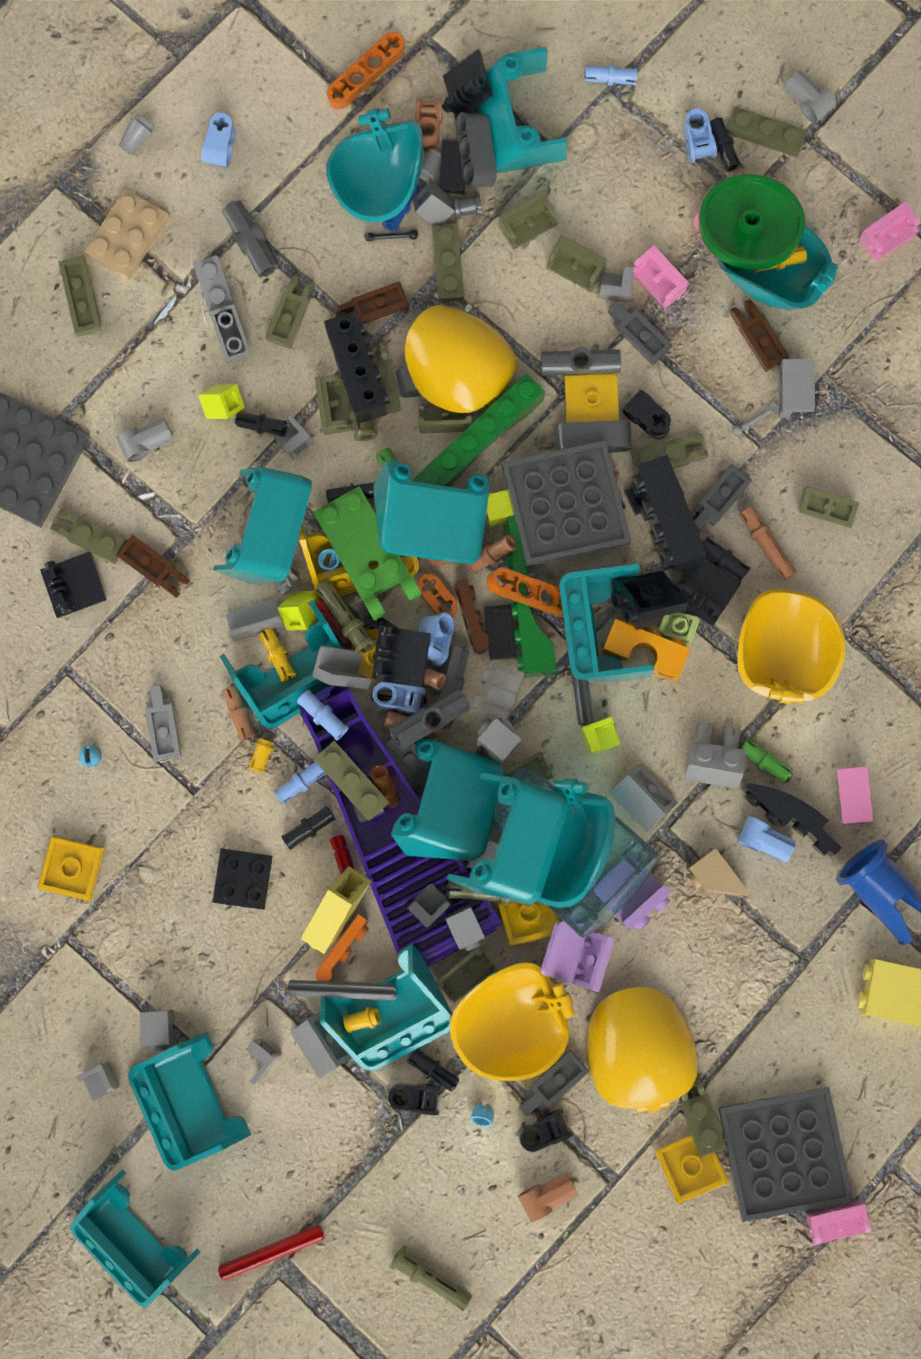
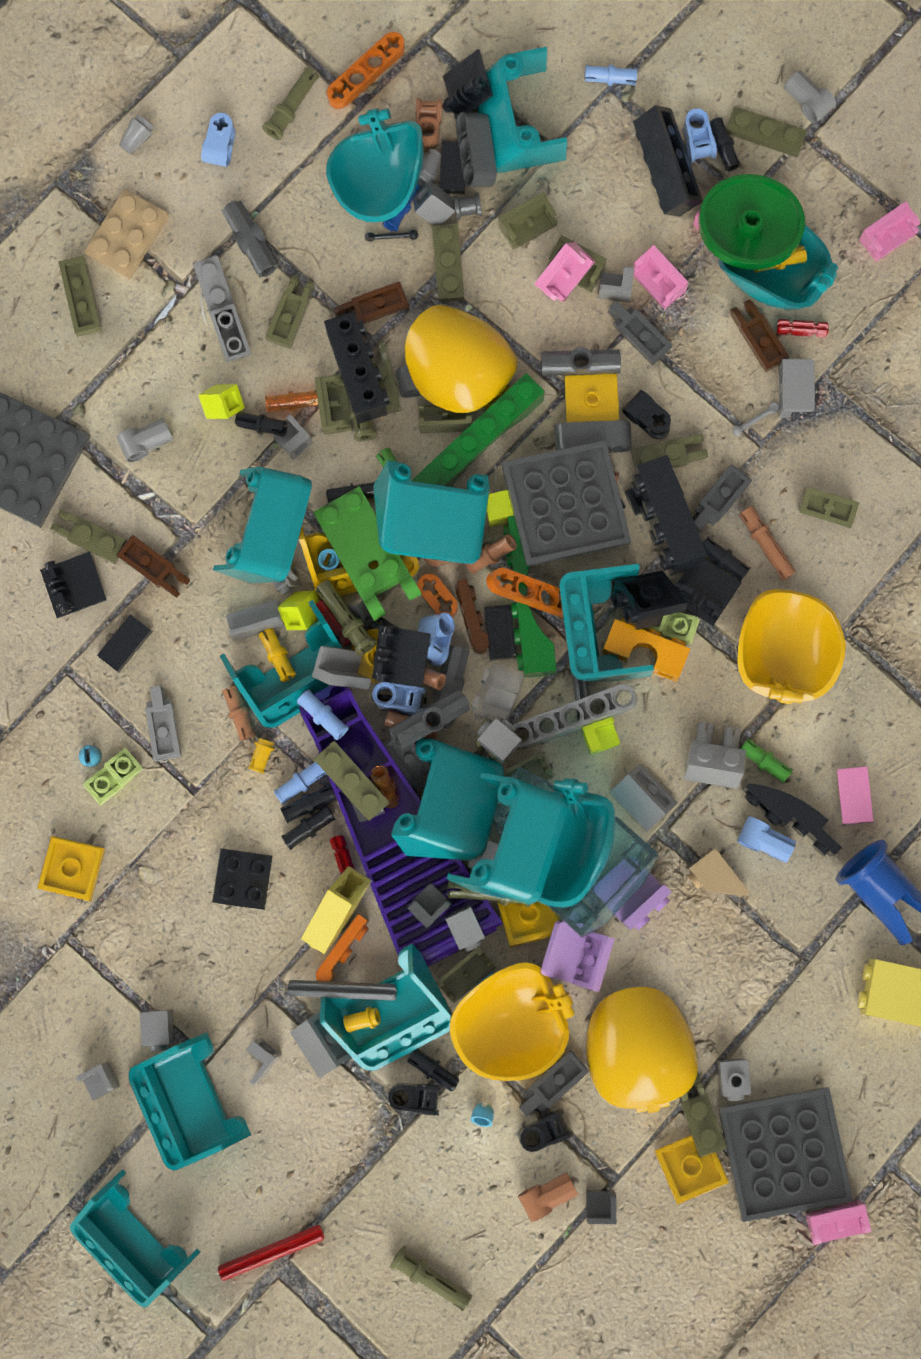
(112, 777): none -> yellowish green slope
(124, 643): none -> black tile
(285, 112): none -> olive pin
(291, 401): none -> clear orange pin
(308, 804): none -> black pin
(565, 271): none -> bright pink hinge
(587, 717): none -> light grey beam
(601, 1206): none -> dark grey panel
(667, 161): none -> black brick
(734, 1078): none -> light grey brick
(802, 328): none -> red axle

